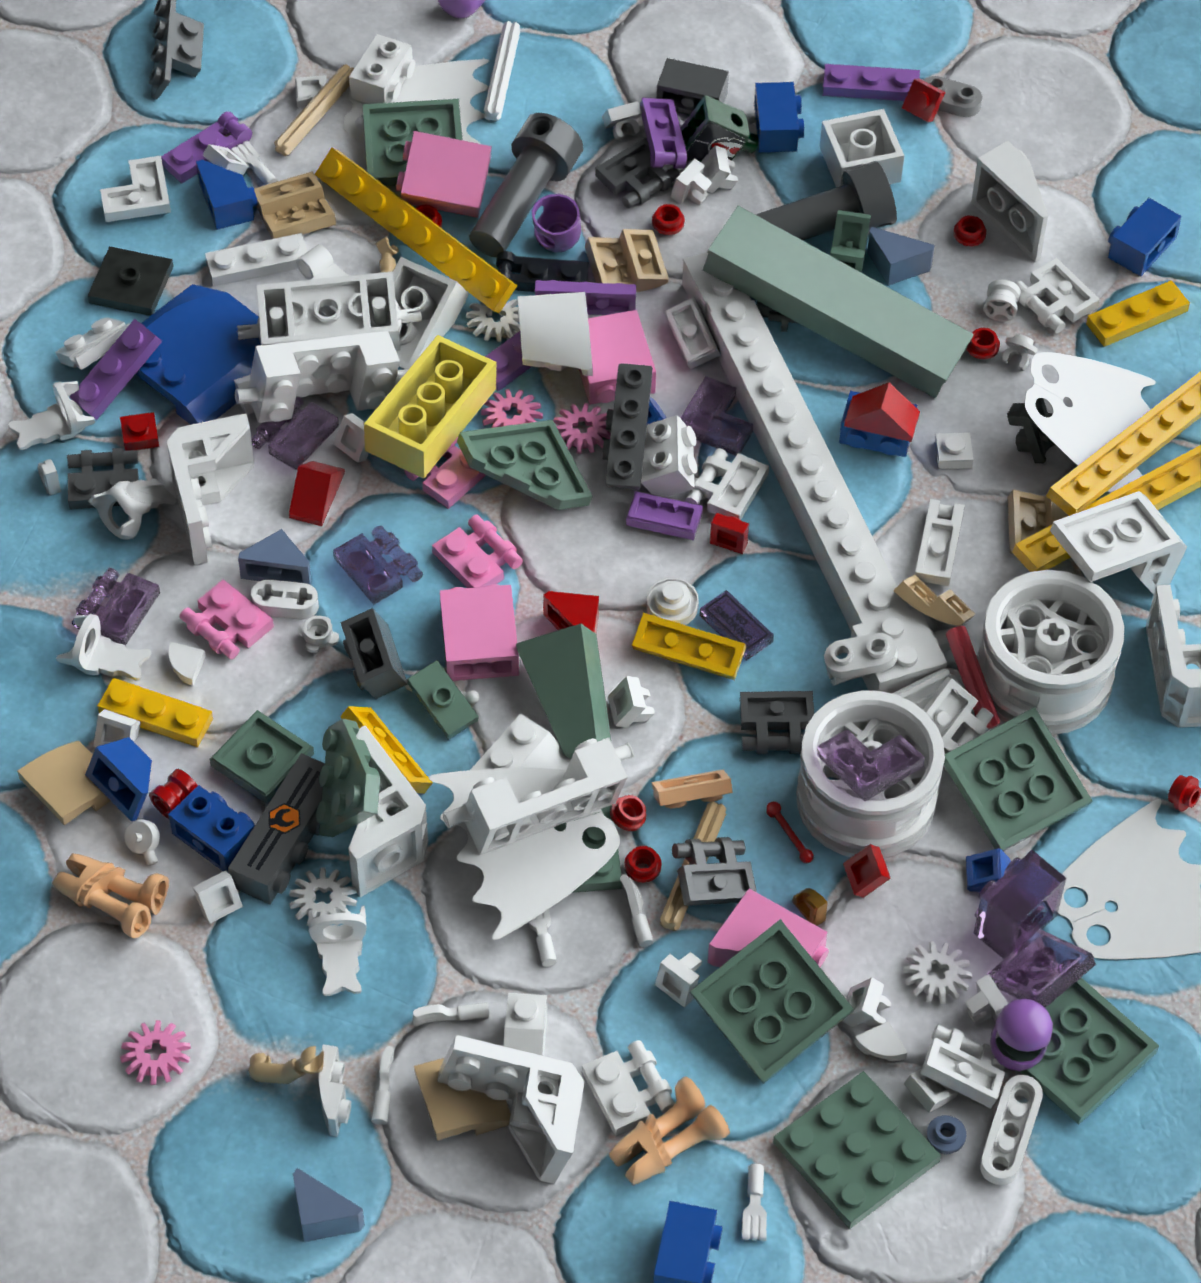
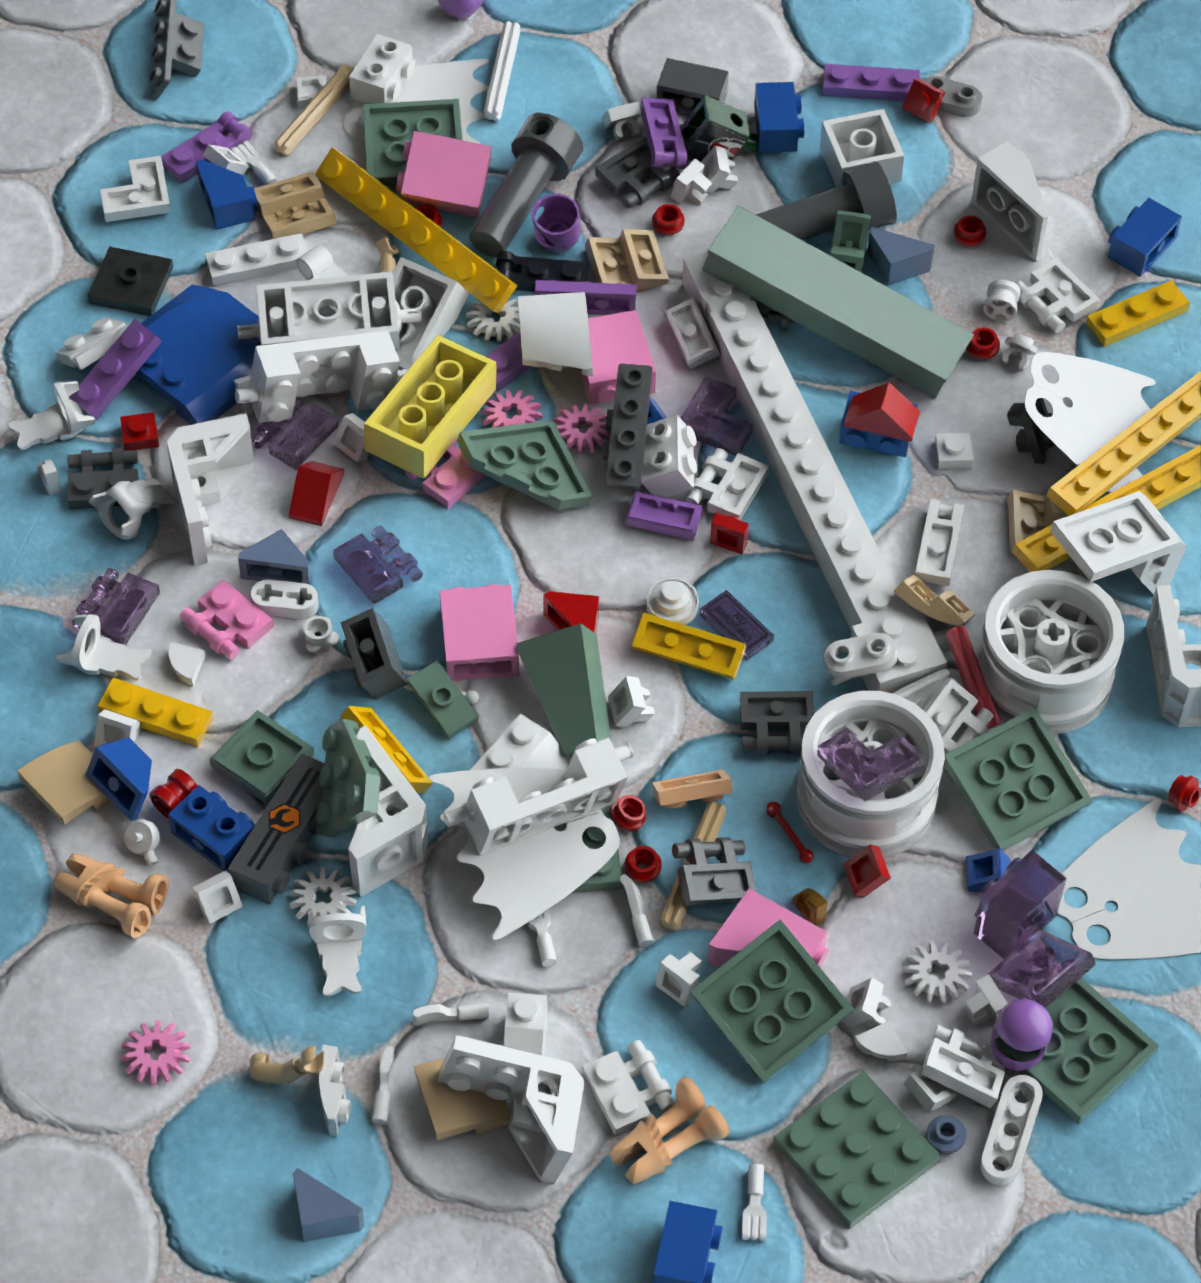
(469, 562): bright pink plate -> none

